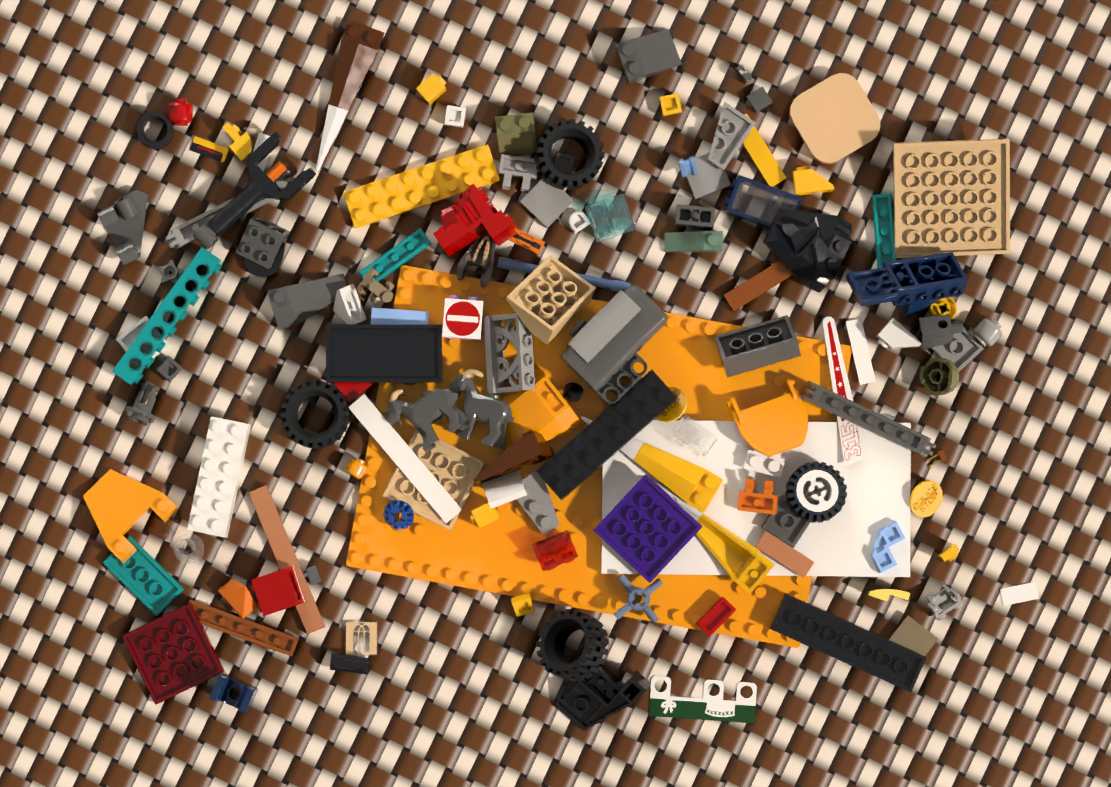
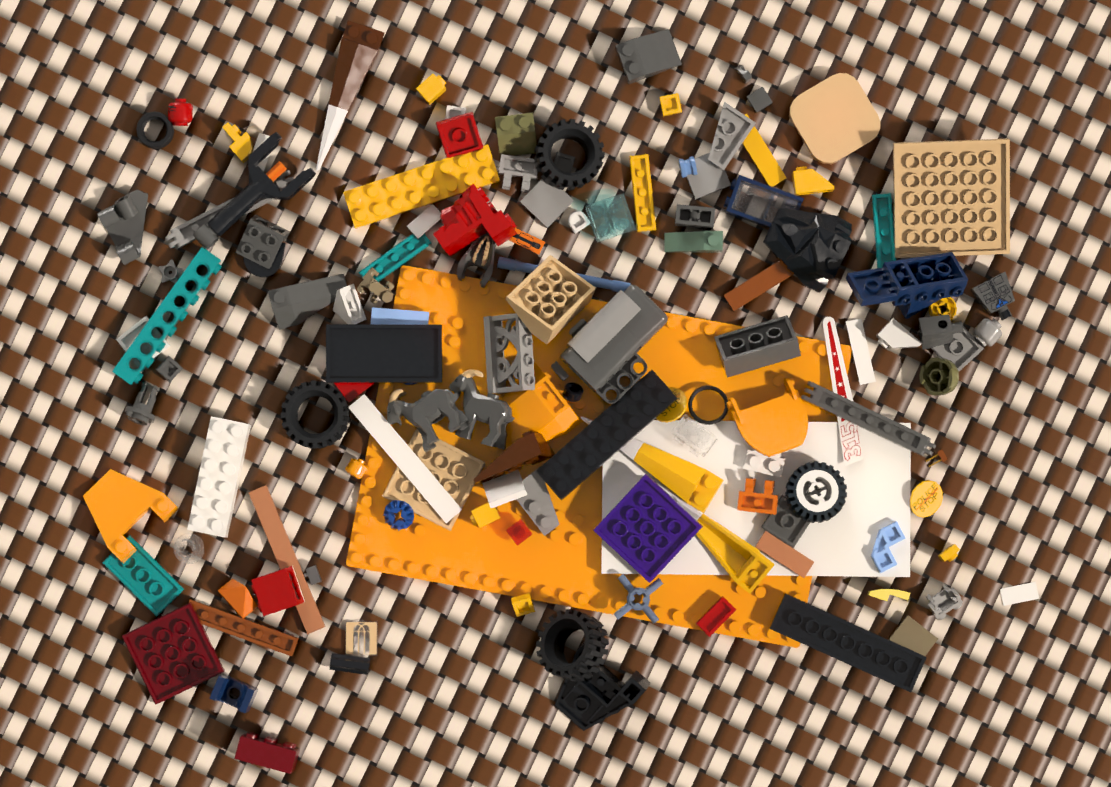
(209, 149): sticker -> none
(267, 752): none -> dark red brick
(424, 221): none -> white sticker
(459, 135): none -> red tile
(463, 318): piece -> none
(519, 532): none -> clear red plate
(555, 551): clear red bracket -> none
(559, 371): none -> dark grey tile
(642, 193): none -> yellow tile
(697, 418): none -> black tyre
(708, 708): piece -> none
(995, 295): none -> torso

